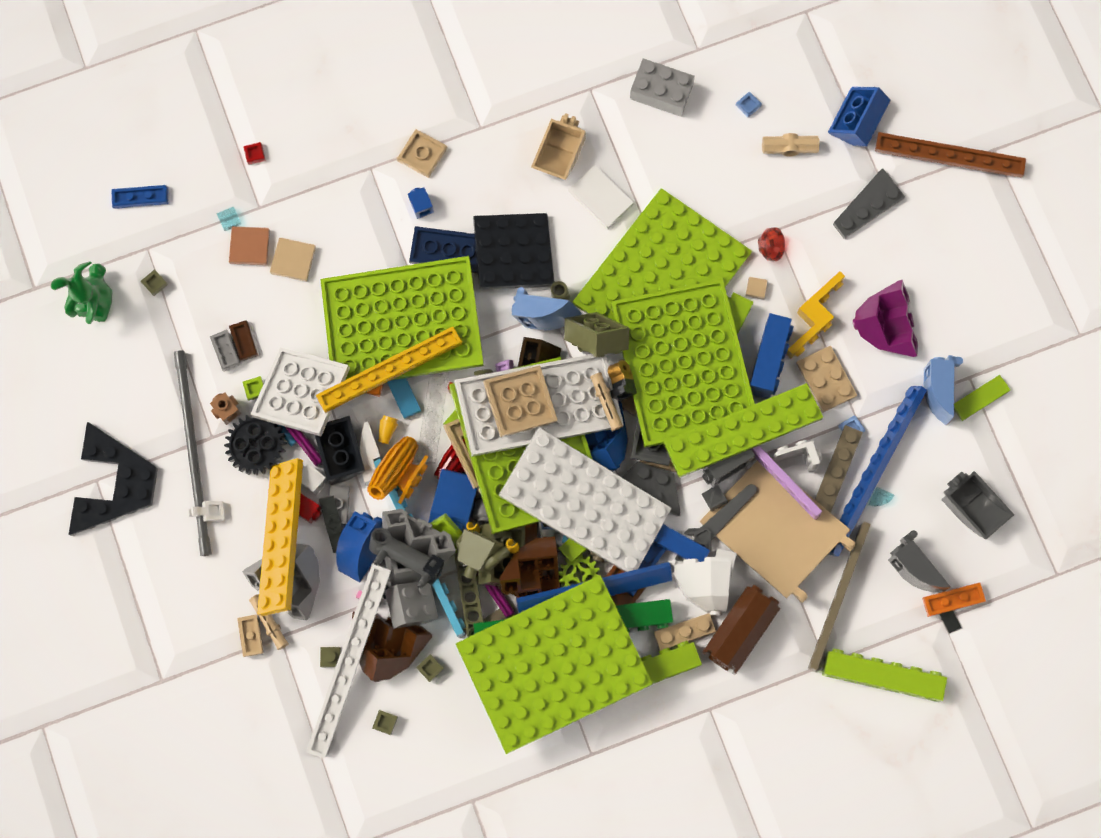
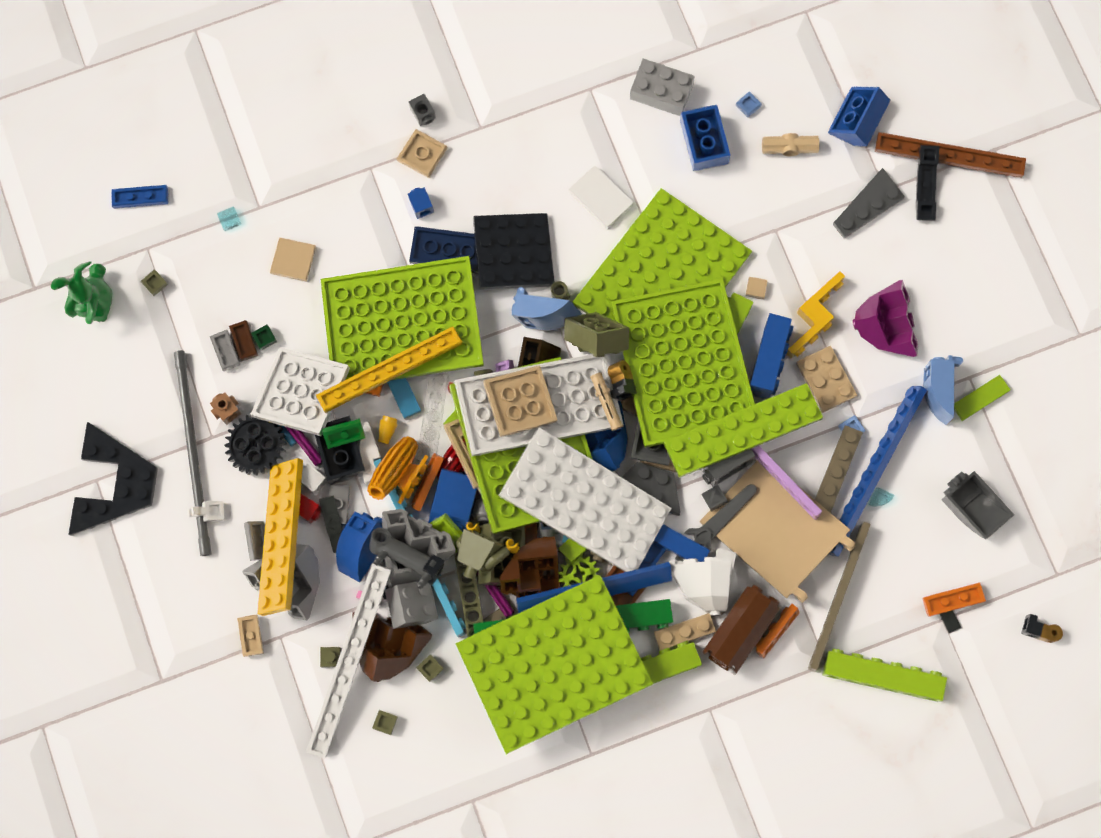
(249, 245): nougat tile -> none
(253, 387): lime plate -> none
(254, 153): red tile -> none
(255, 539): none -> light grey plate
(264, 337): none -> dark green plate
(269, 623): tan pin -> none
(343, 433): none -> green plate
(419, 103): none -> dark grey brick
(426, 482): none -> orange tile
(560, 147): tan piece -> none
(705, 137): none -> blue brick
(772, 244): clear red piece -> none
(776, 630): none -> orange plate
(807, 449): white bracket -> none
(916, 567): dark grey piece -> none
(926, 183): none -> black slope
(1041, 631): none -> leg

